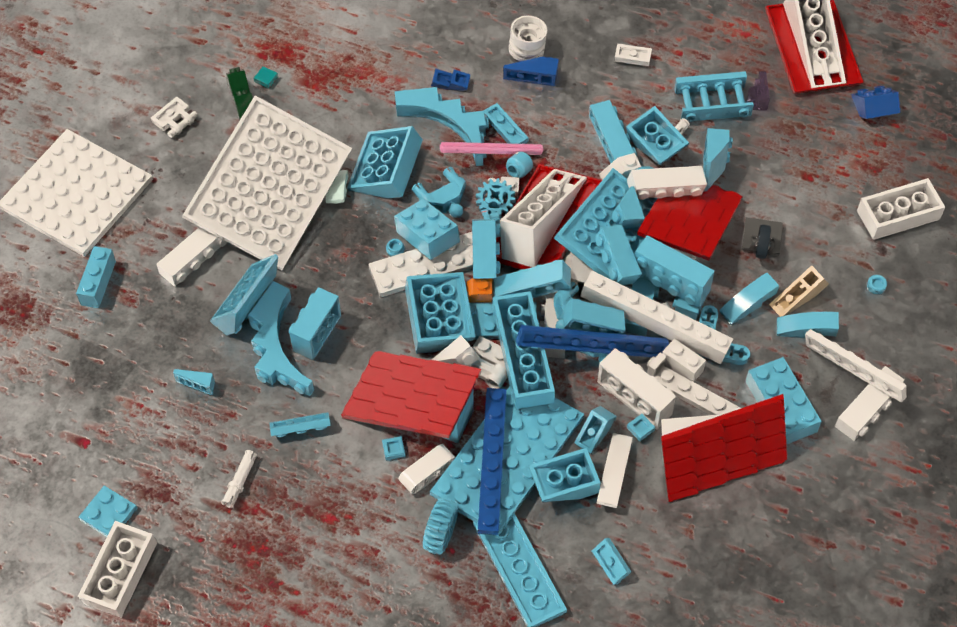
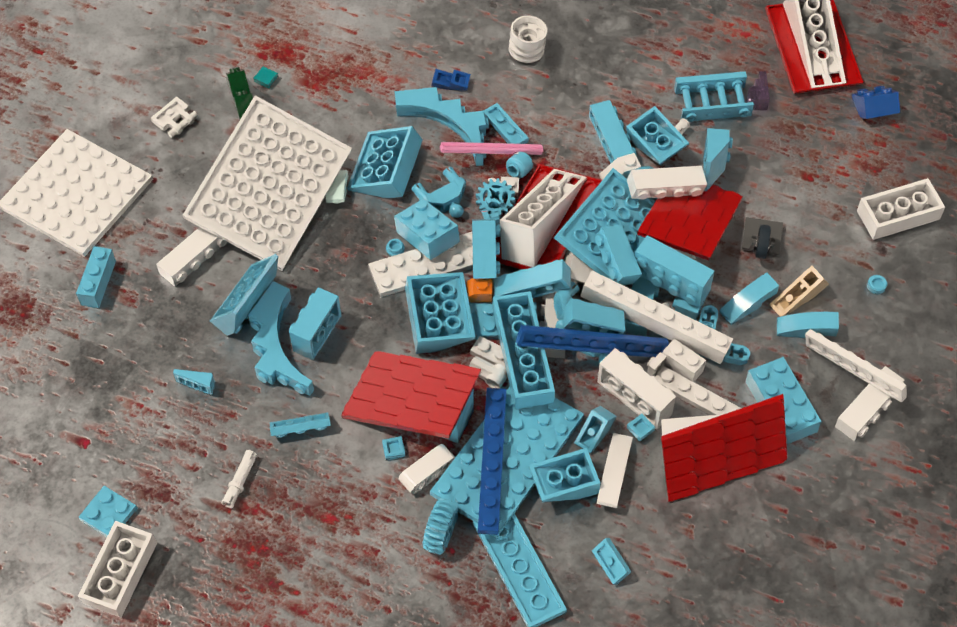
(458, 352): white slope -> none
(536, 70): blue slope -> none
(628, 211): medium azure slope -> none
(633, 54): white plate -> none

